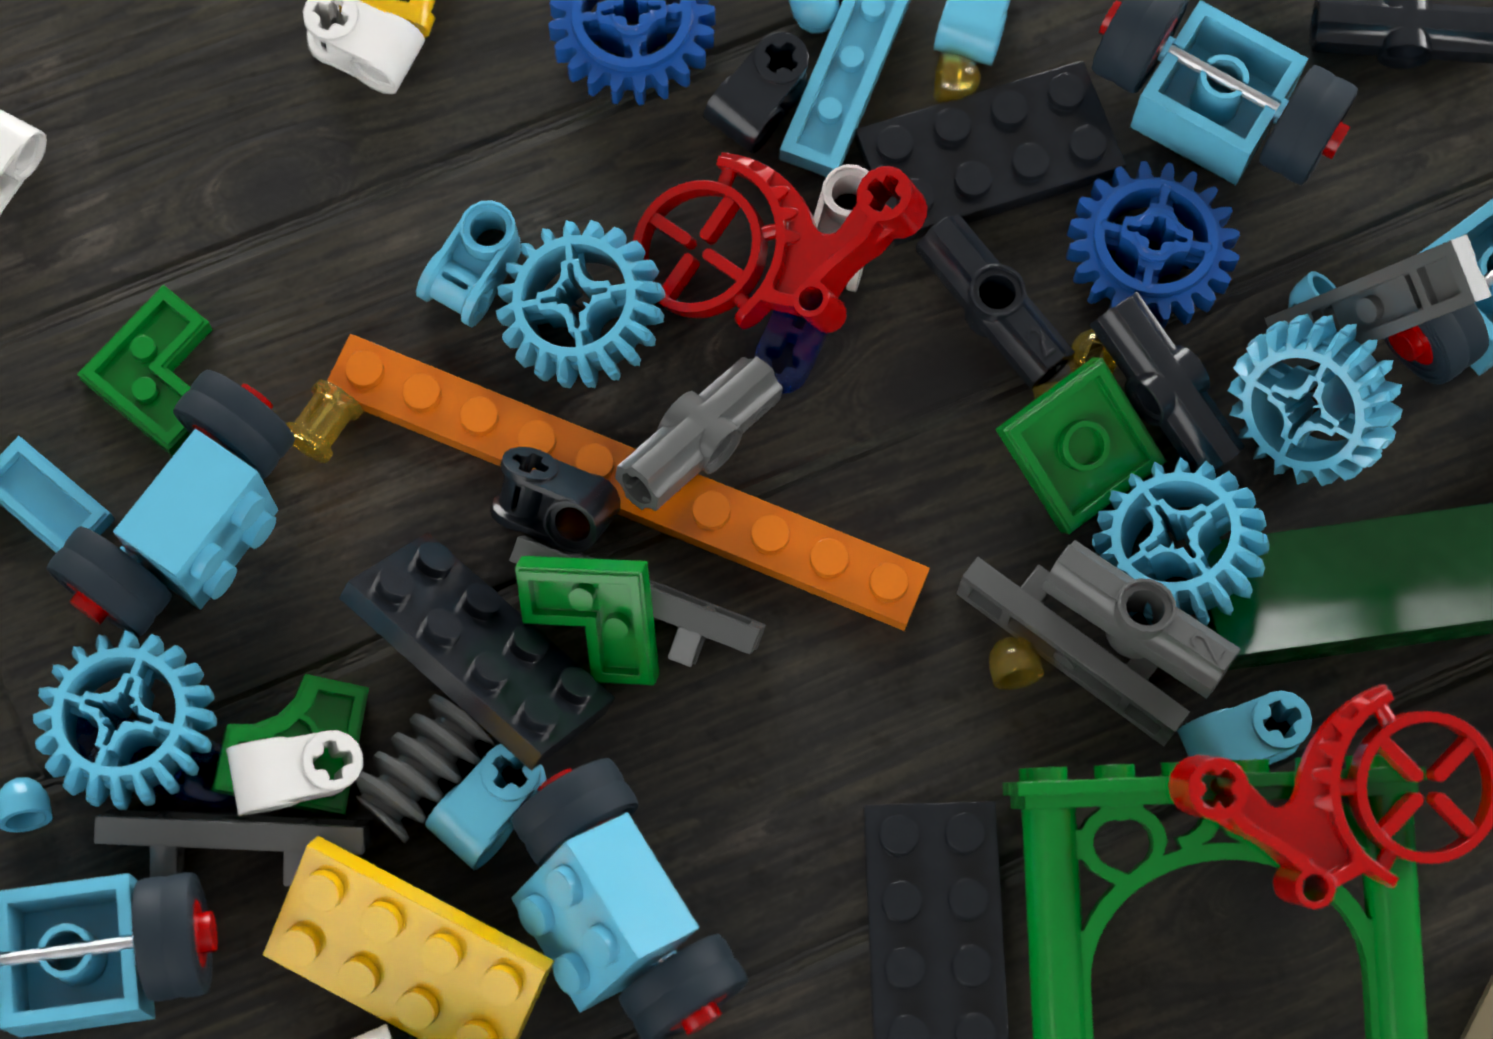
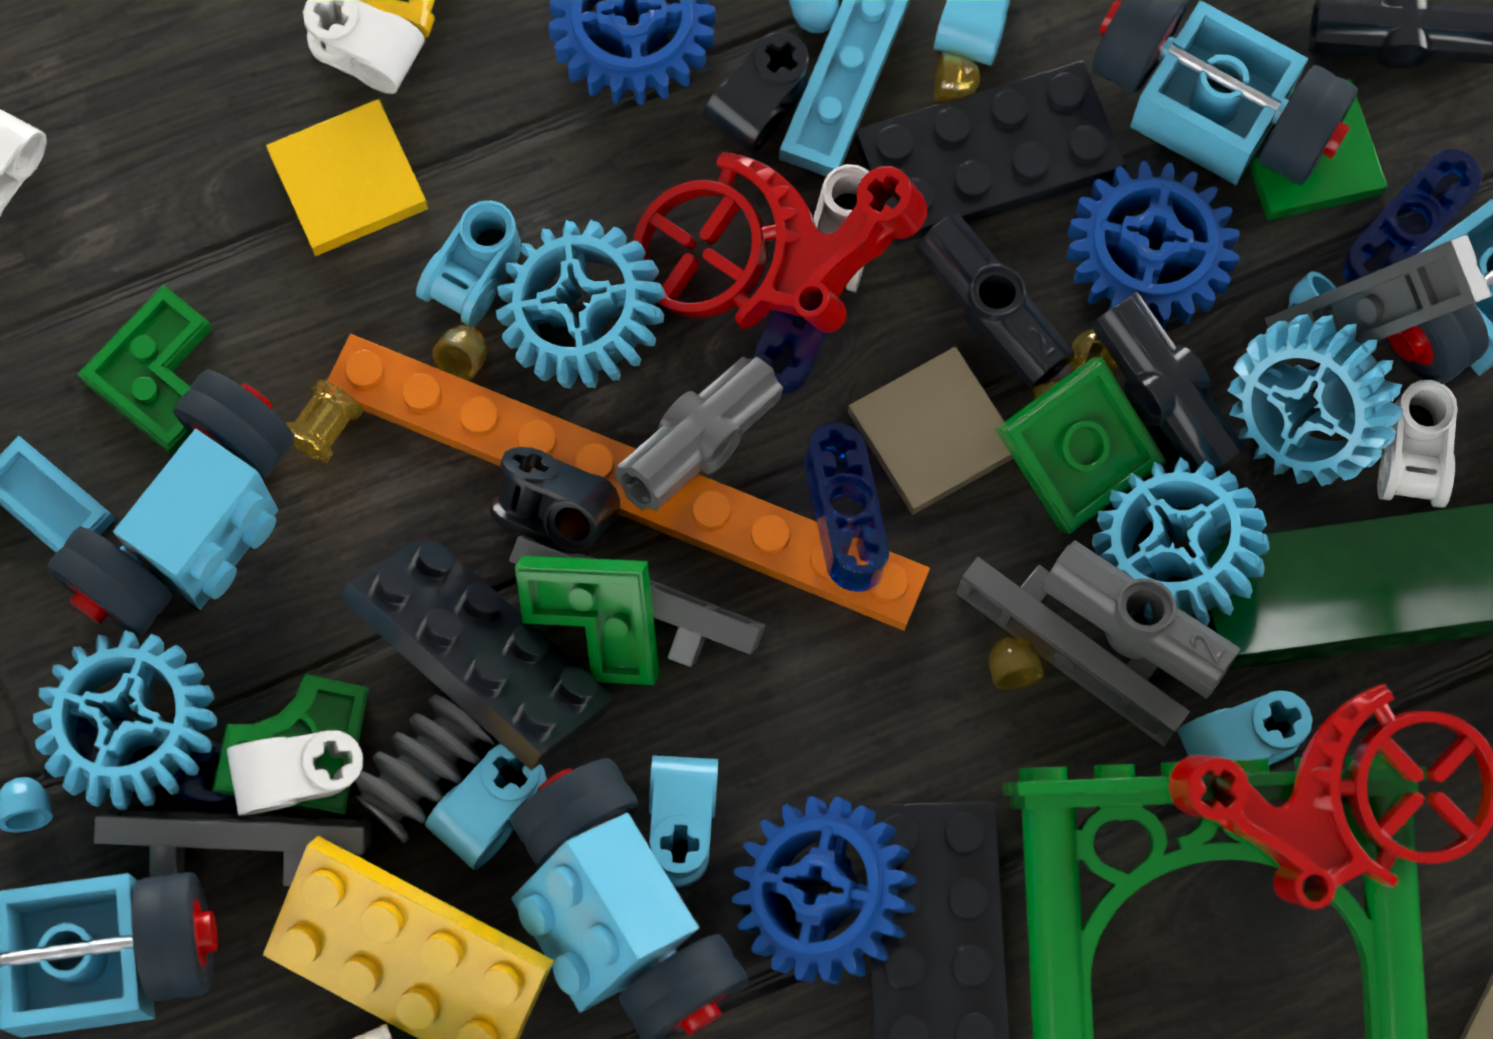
(347, 177): none -> yellow tile
(461, 352): none -> clear yellow hinge
(682, 808): none -> medium azure piece
(823, 913): none -> blue gear
(838, 529): none -> clear blue beam
(932, 430): none -> dark tan tile
(1347, 178): none -> green tile
(1418, 197): none -> clear blue beam
(1421, 457): none -> white piece

